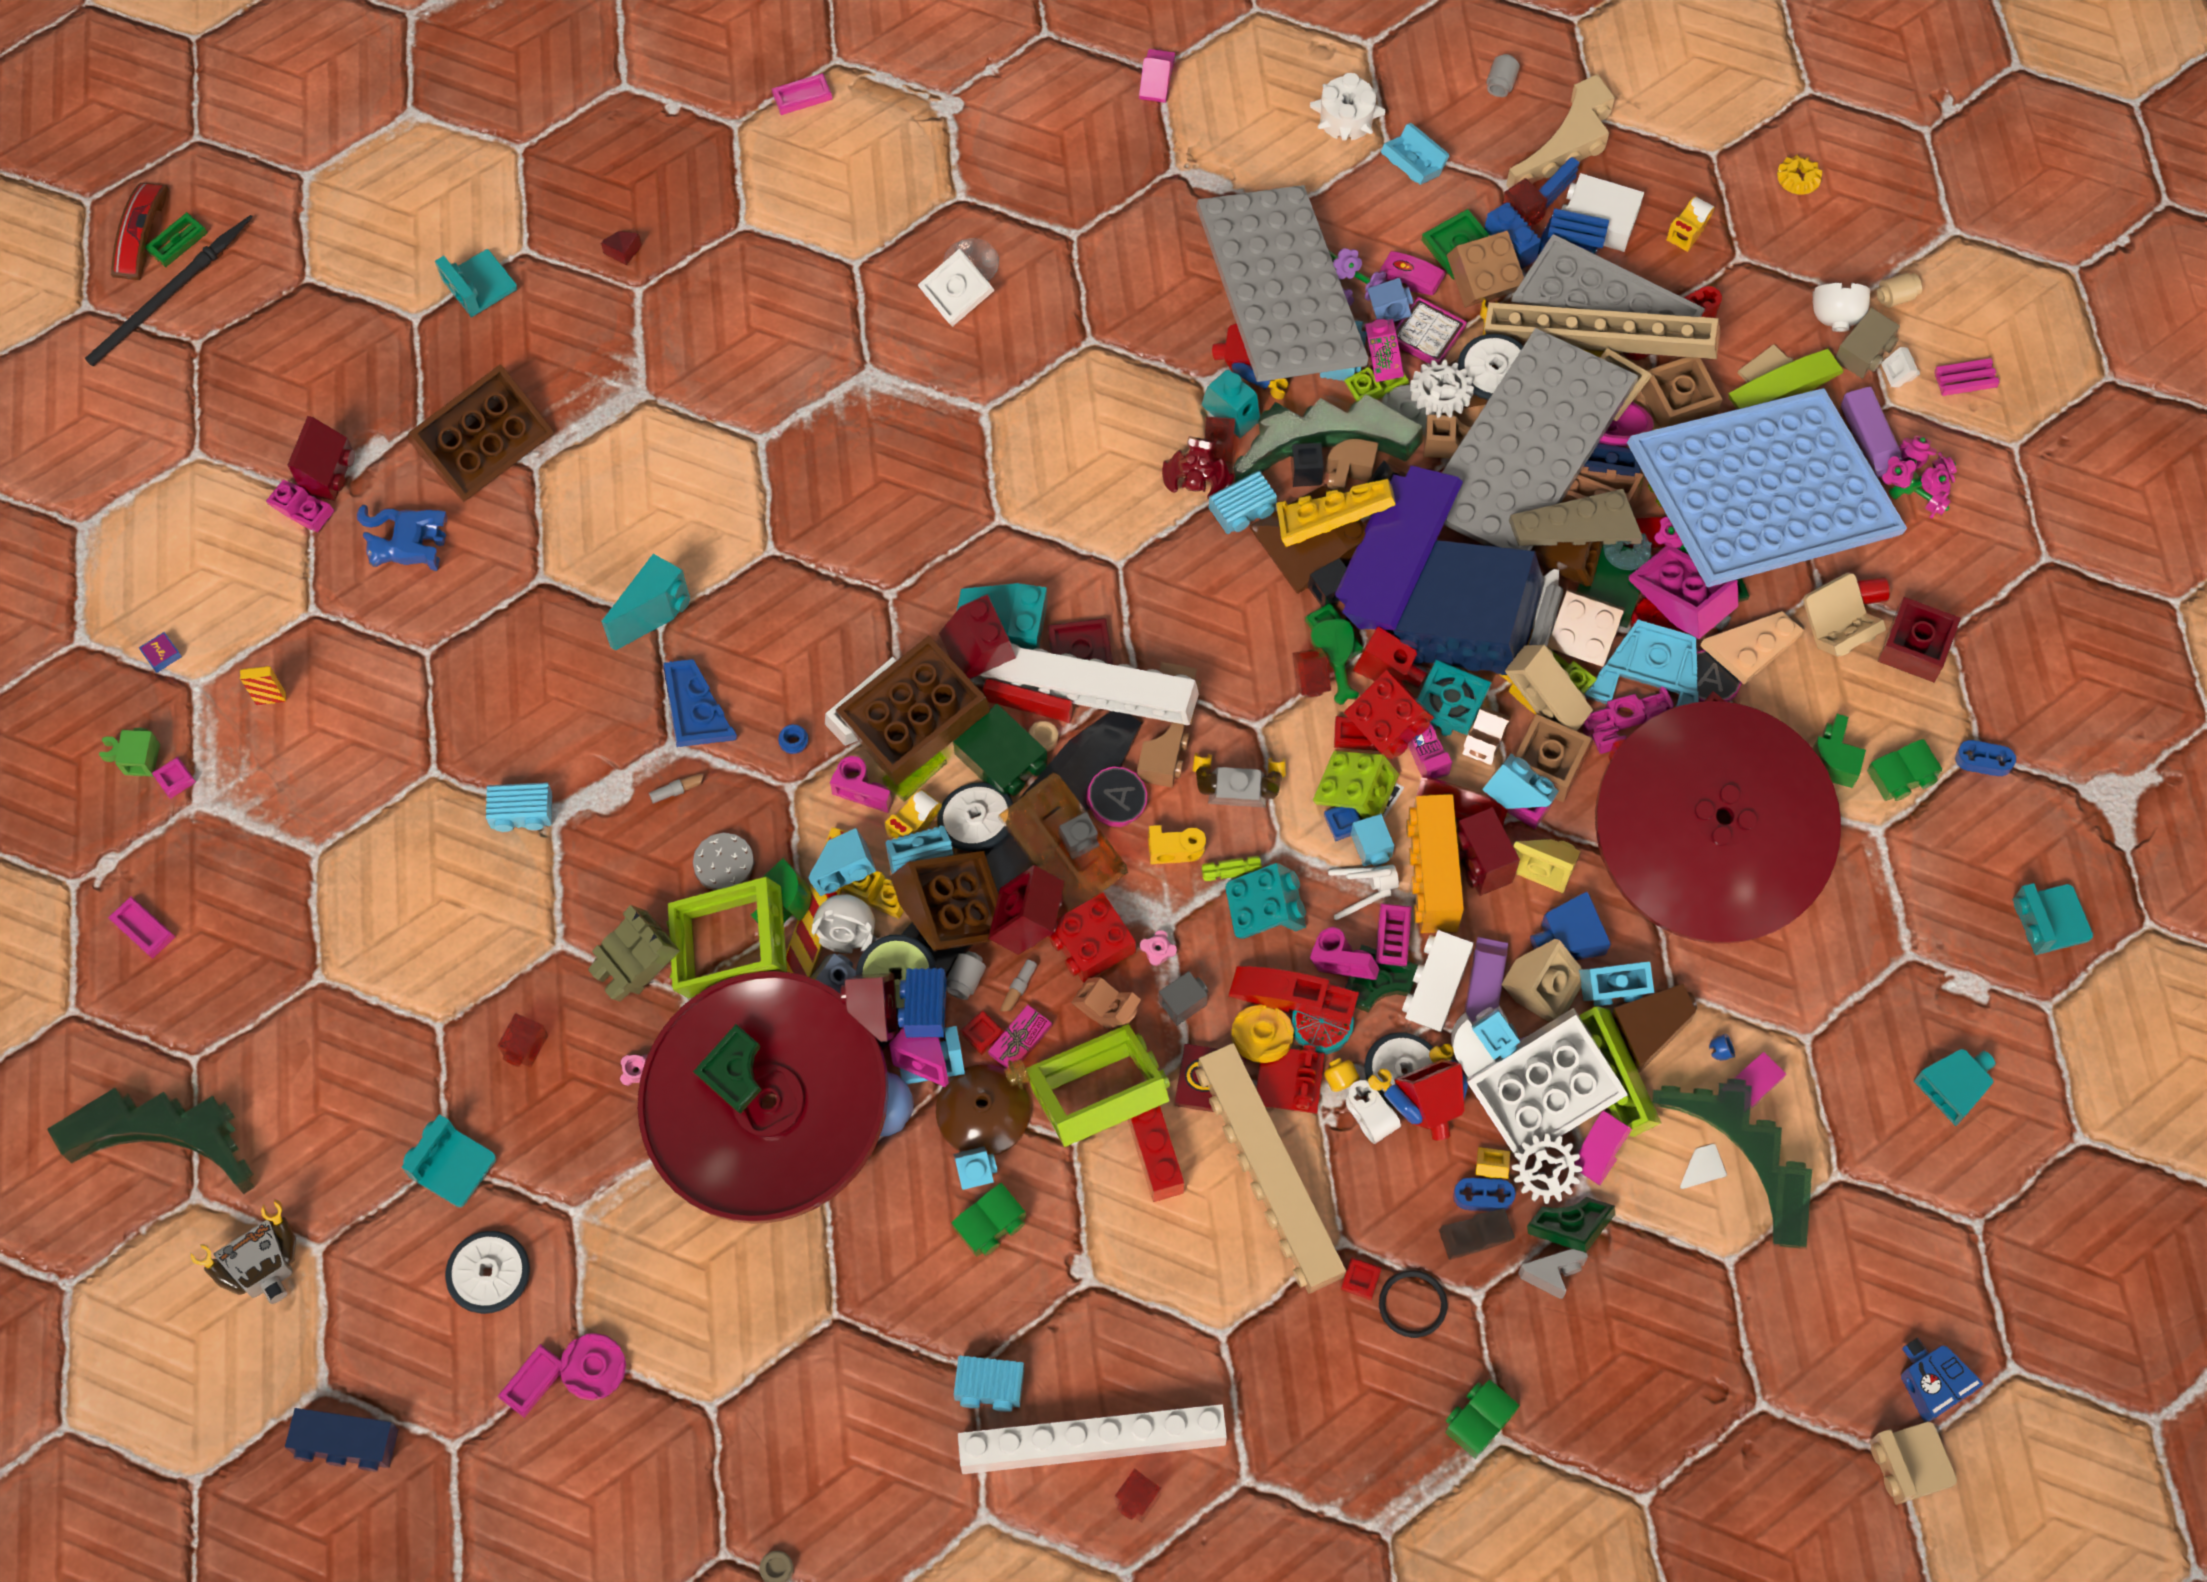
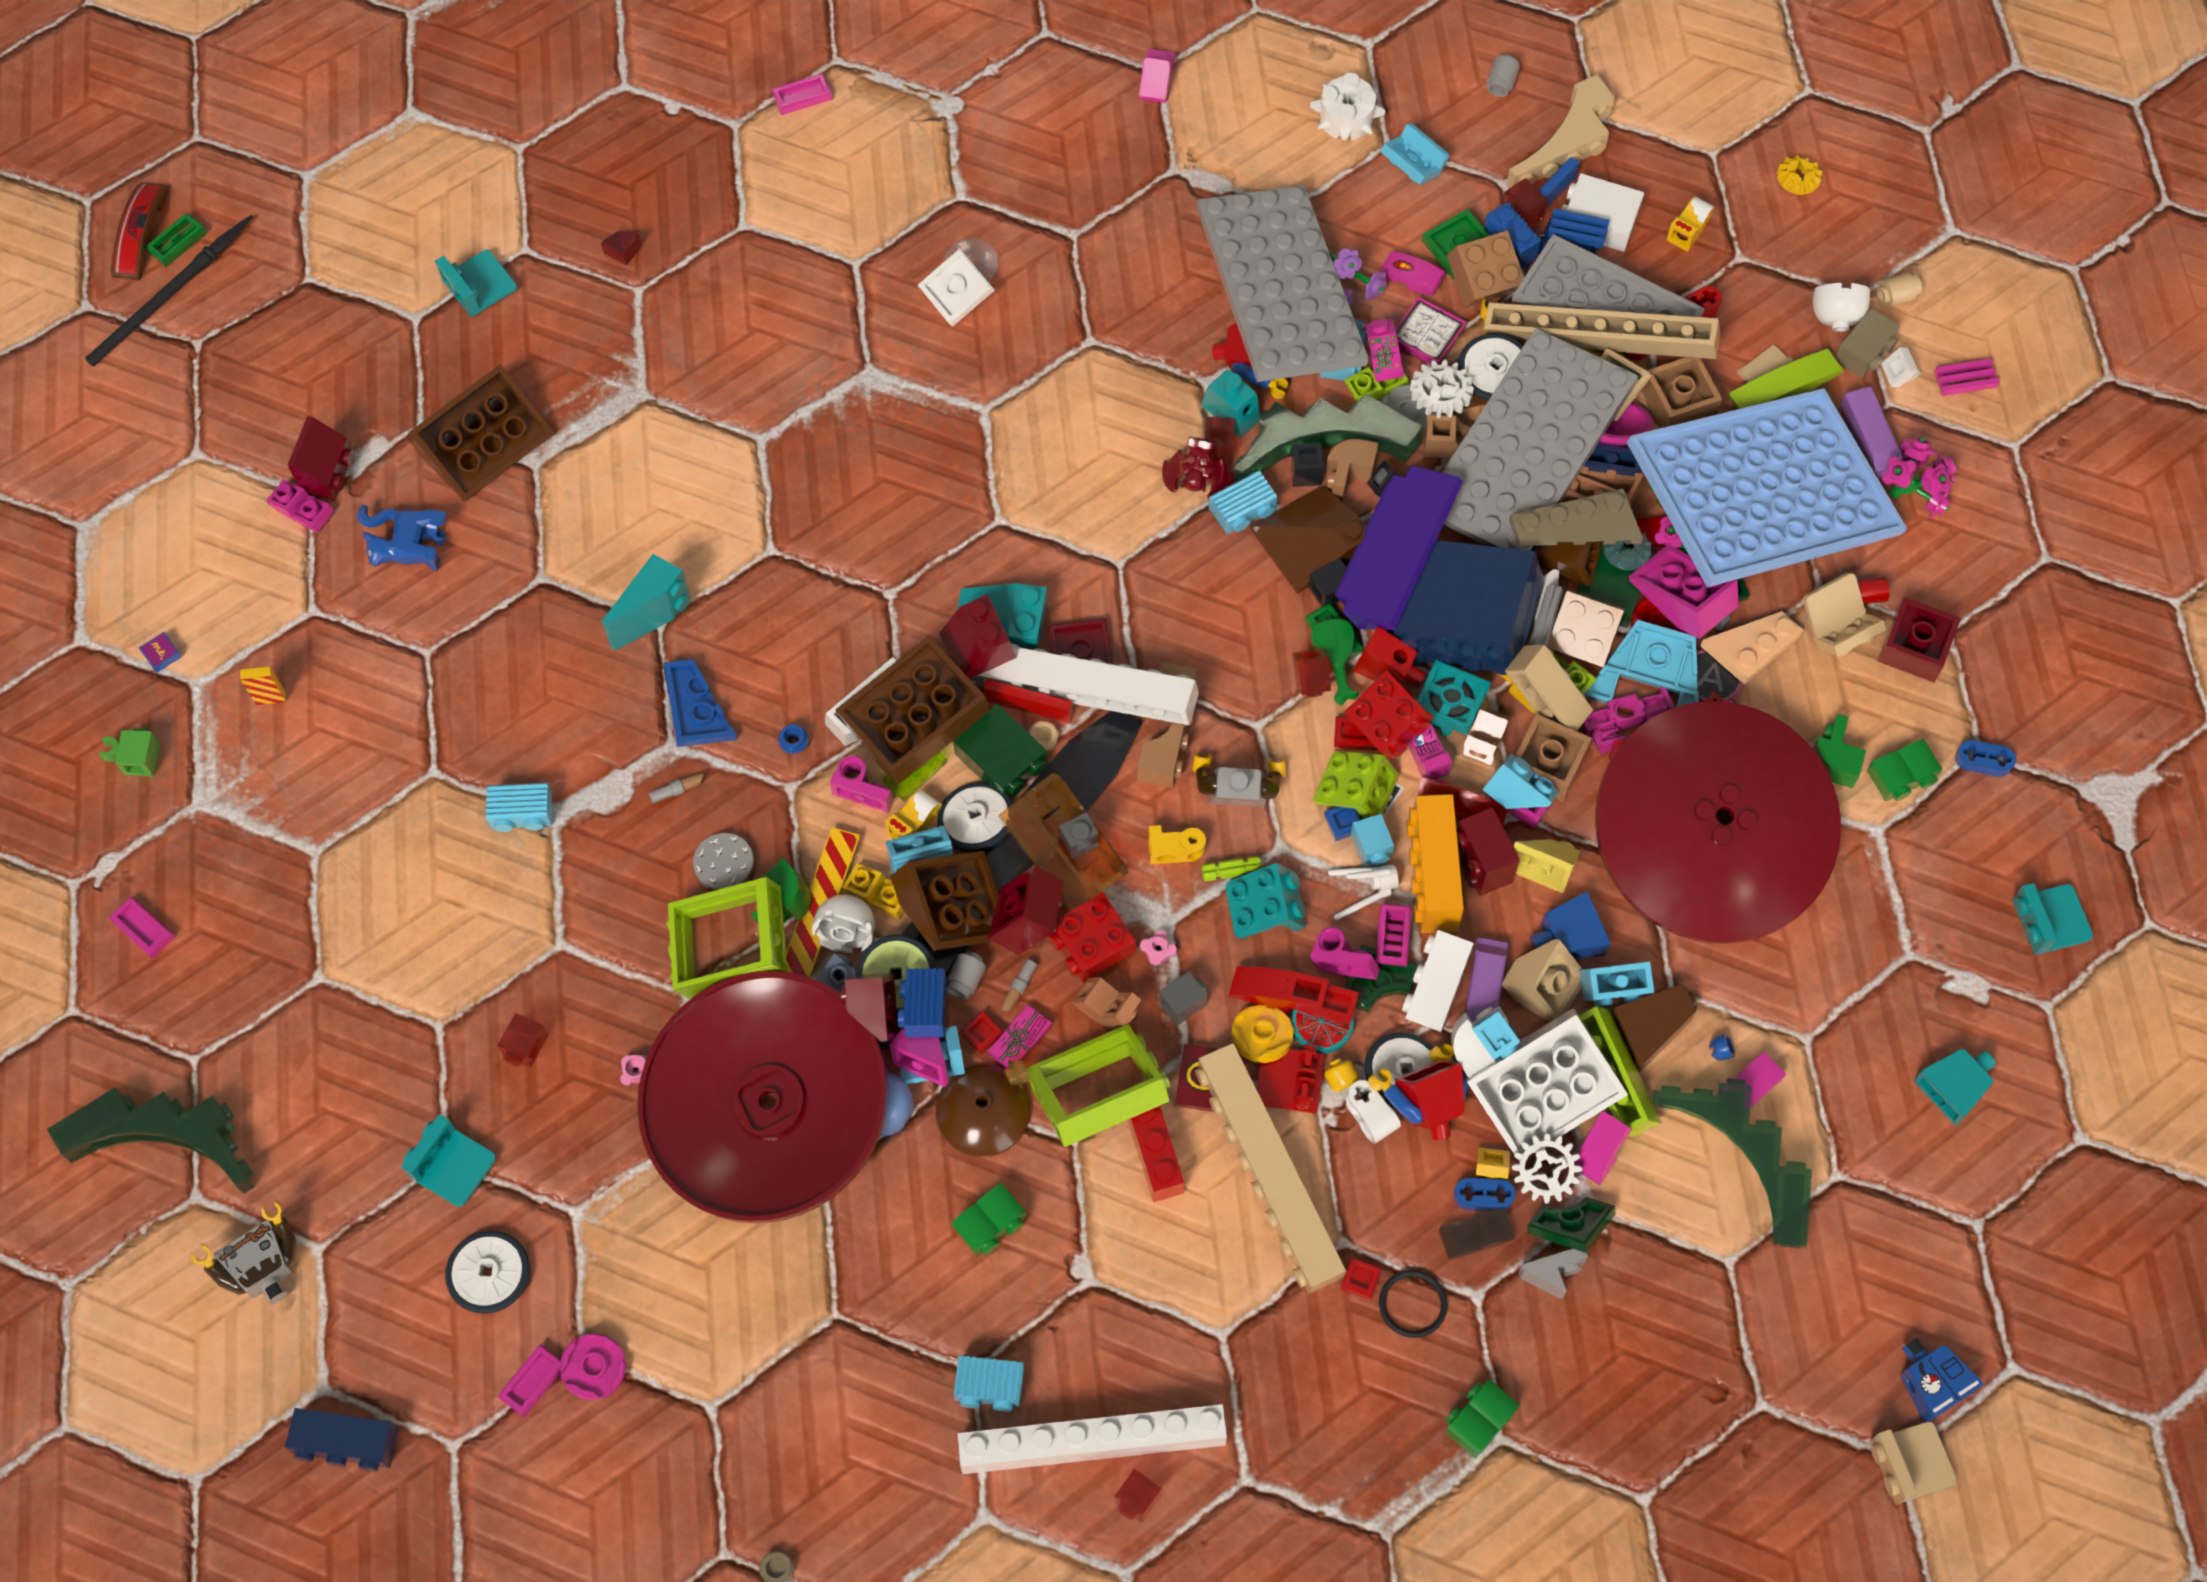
(174, 777): dark pink tile -> none
(632, 954): olive hips -> none
(730, 1069): dark green tile -> none
(841, 863): medium azure slope -> none
(975, 1167): medium azure brick -> none
(1116, 796): black tile -> none
(1324, 514): yellow wing -> none
(1391, 300): medium blue brick -> none
(1703, 1167): white sticker -> none

